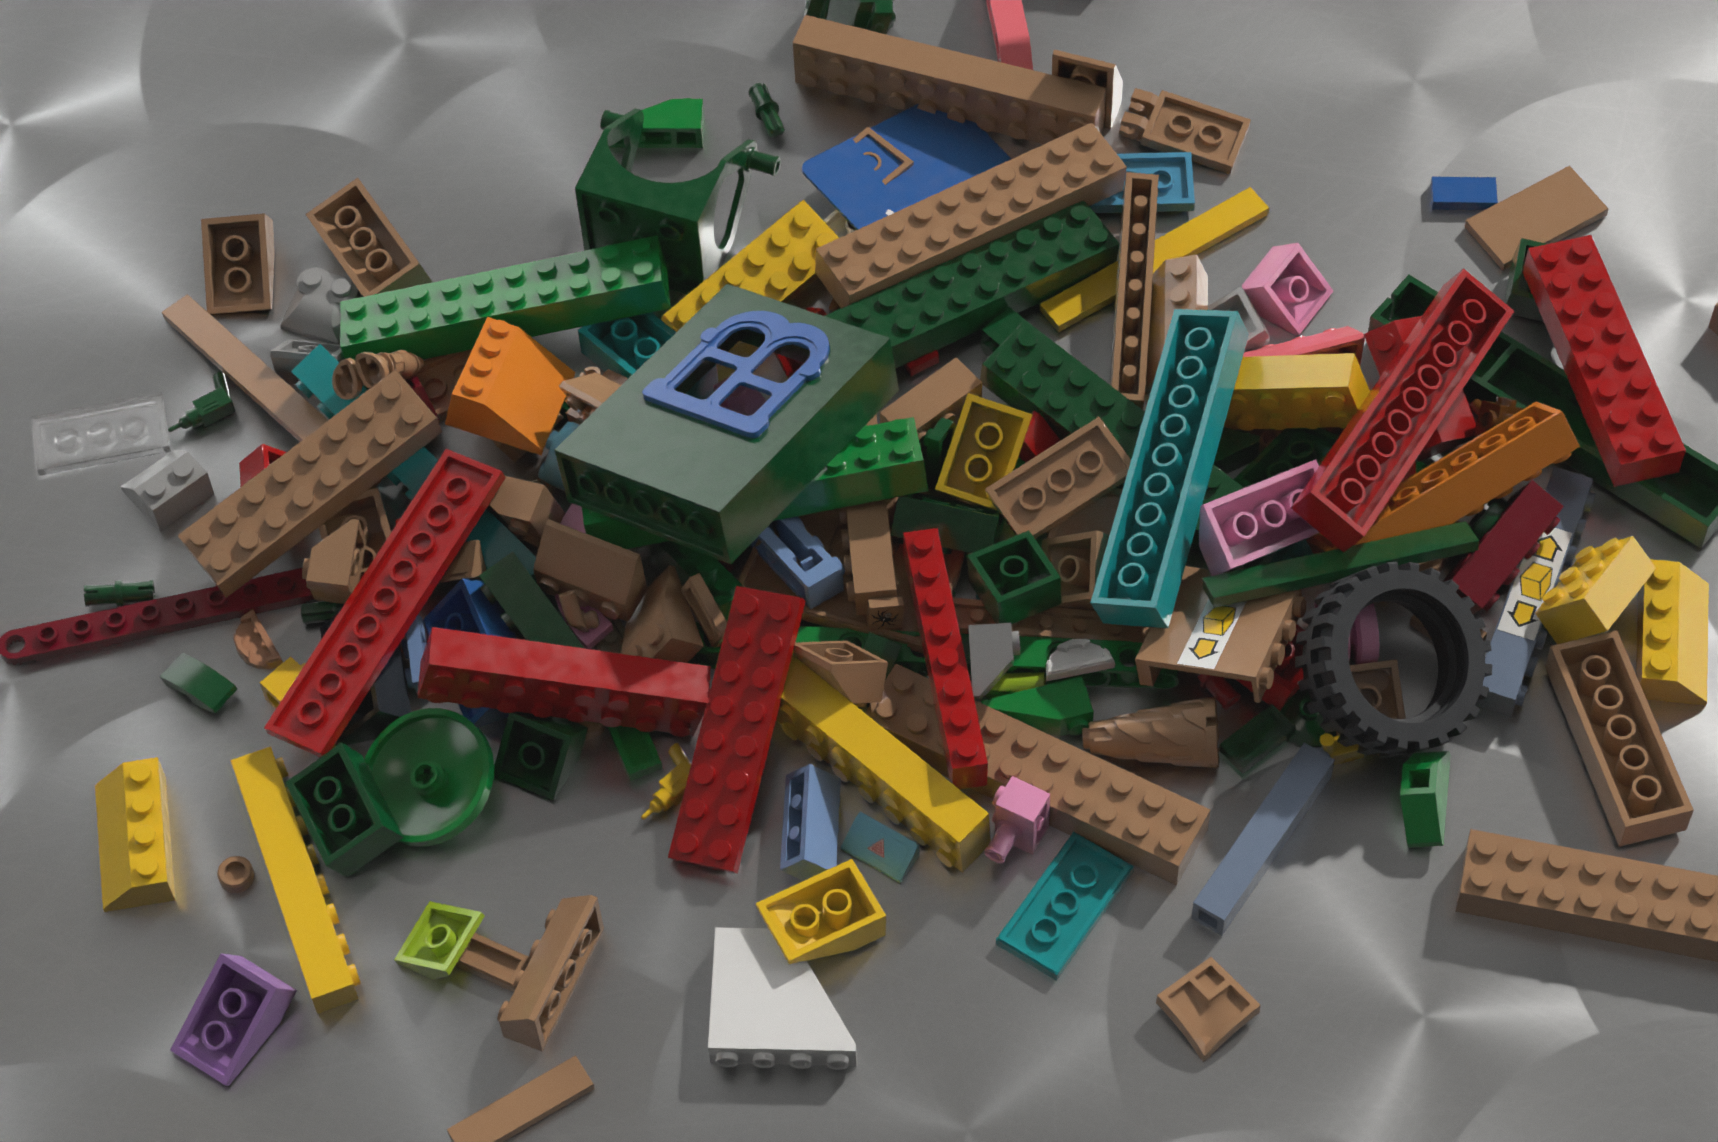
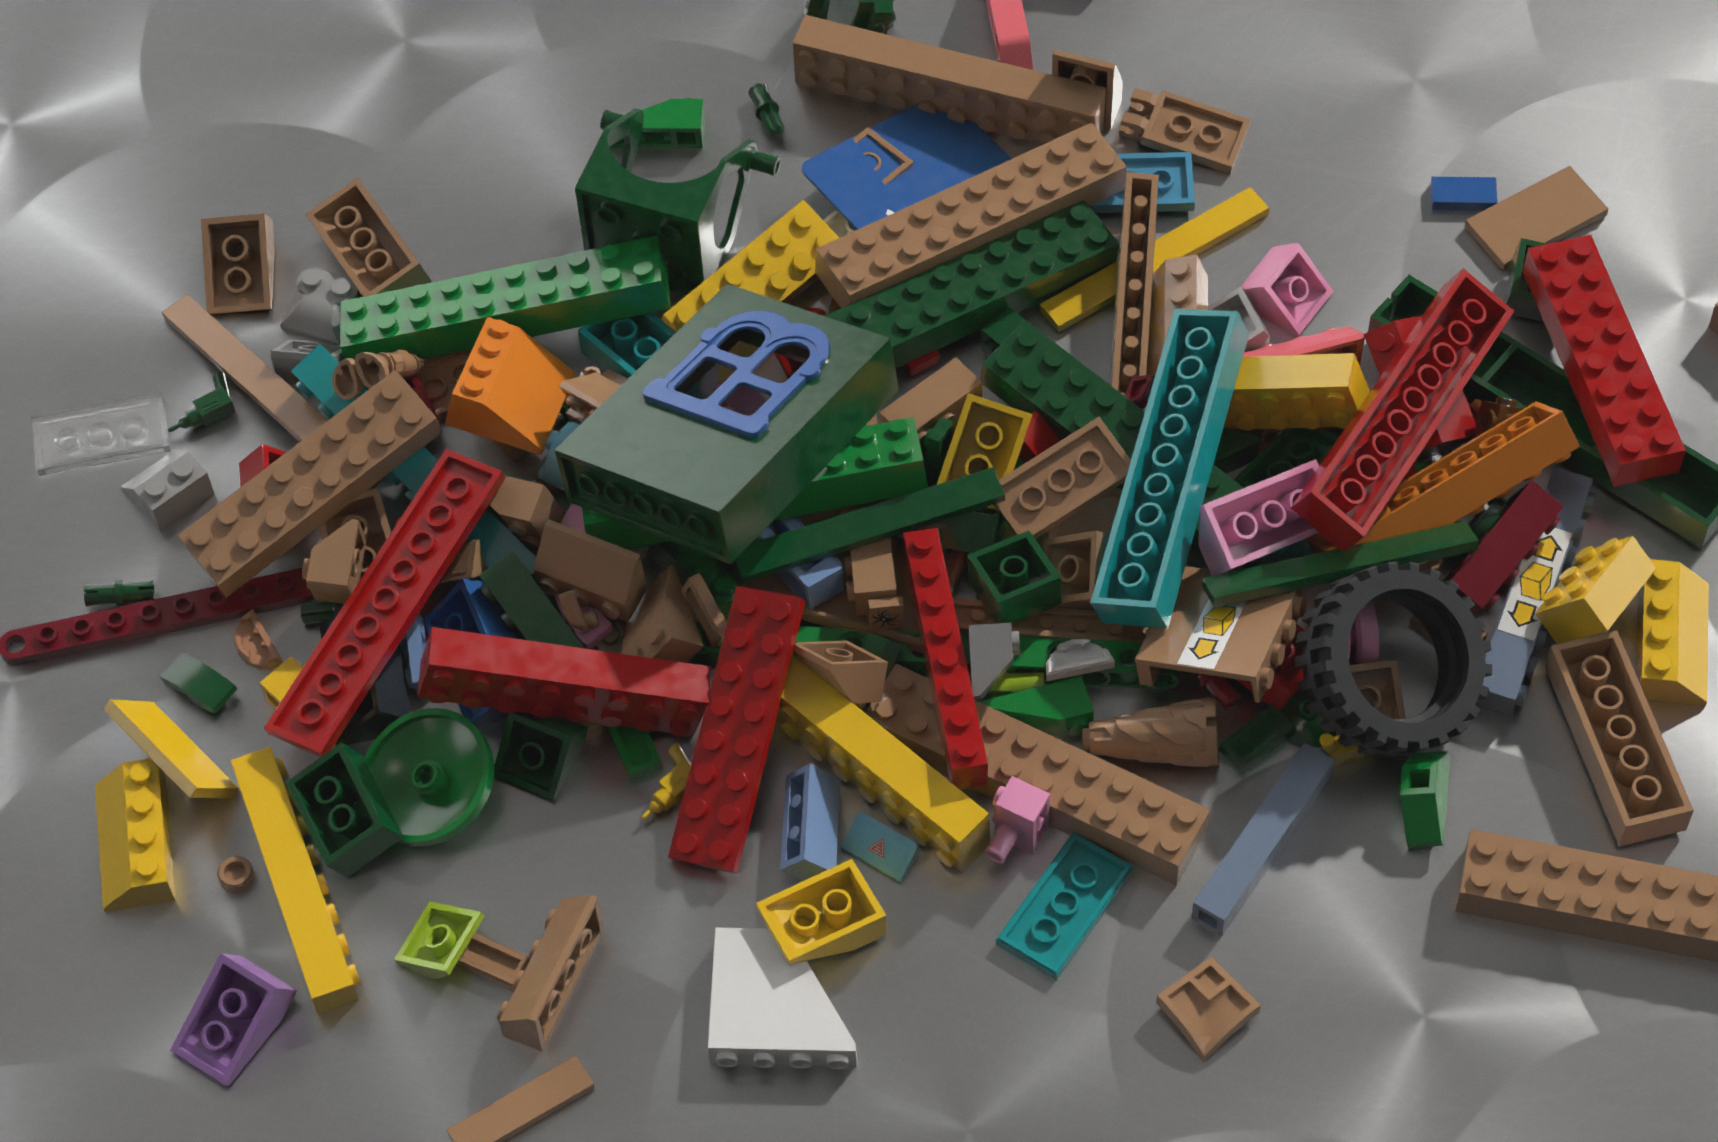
(171, 749): none -> yellow tile
(870, 524): none -> dark green tile
(1140, 389): none -> dark red tile

